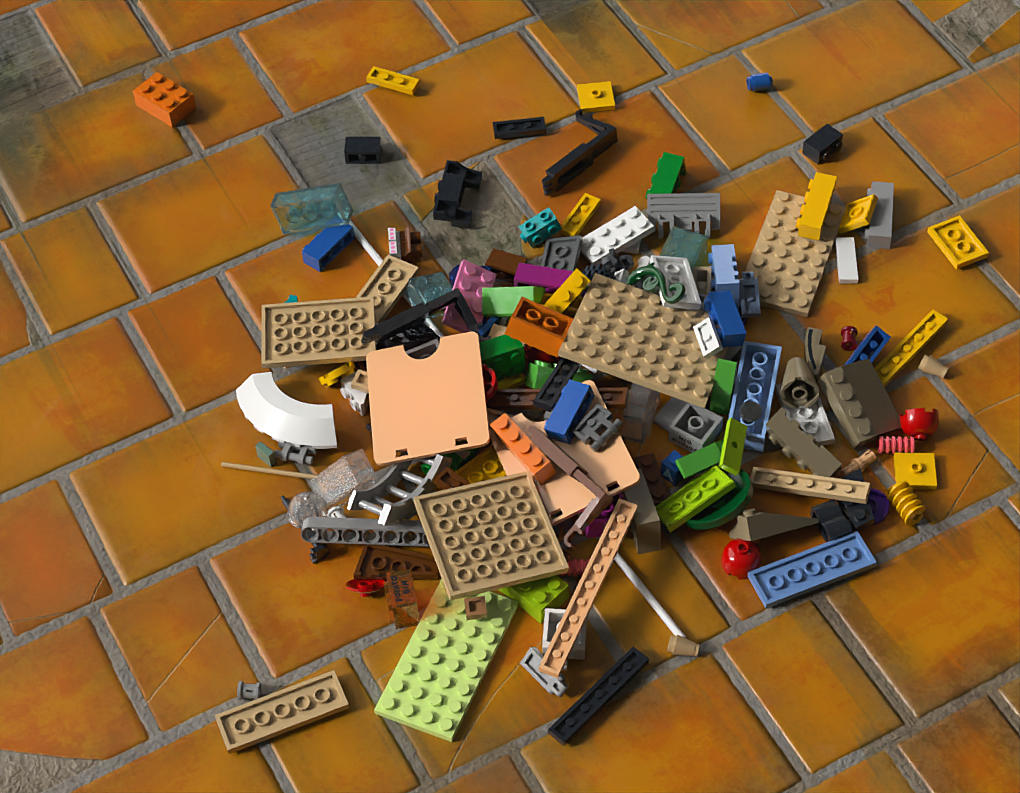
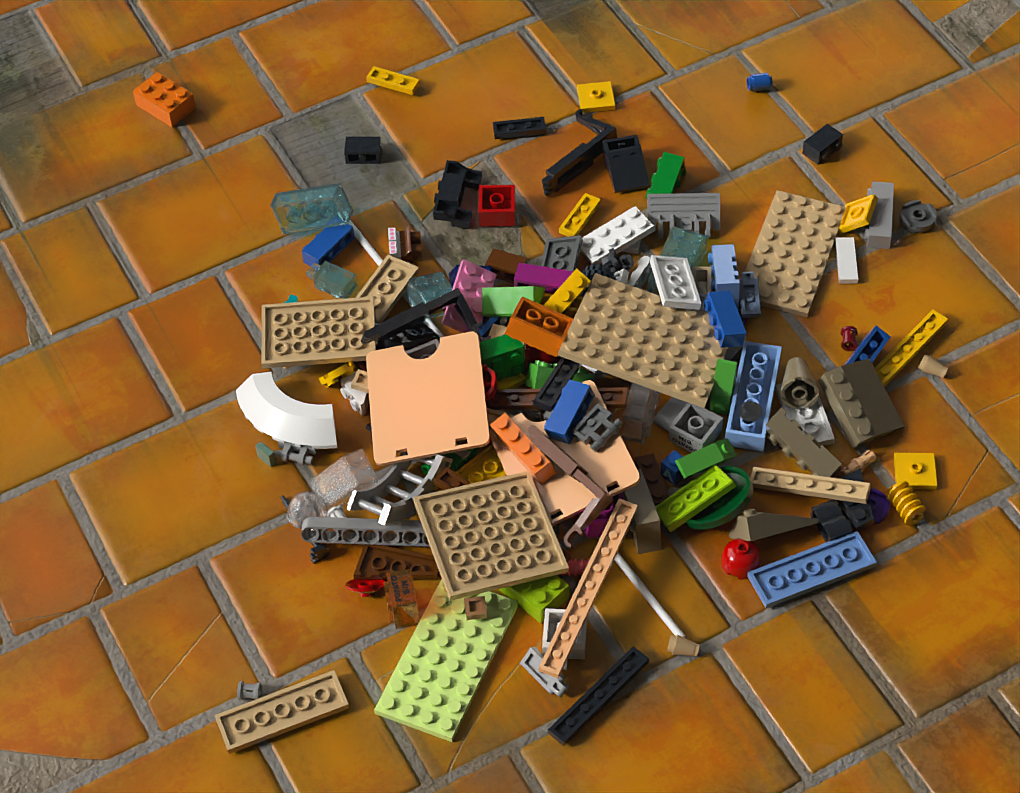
(268, 470): tan axle -> none
(332, 279): none -> clear light blue brick
(497, 205): none -> red brick
(539, 227): teal brick -> none
(625, 163): none -> black slope
(651, 285): dark green plant -> none
(708, 338): white plate -> none
(733, 446): lime tile -> none
(814, 352): dark tan slope -> none
(816, 206): yellow brick -> none
(896, 444): coral piece -> none
(915, 224): none -> dark grey plate
(919, 423): red cylinder -> none
(958, 242): yellow plate -> none

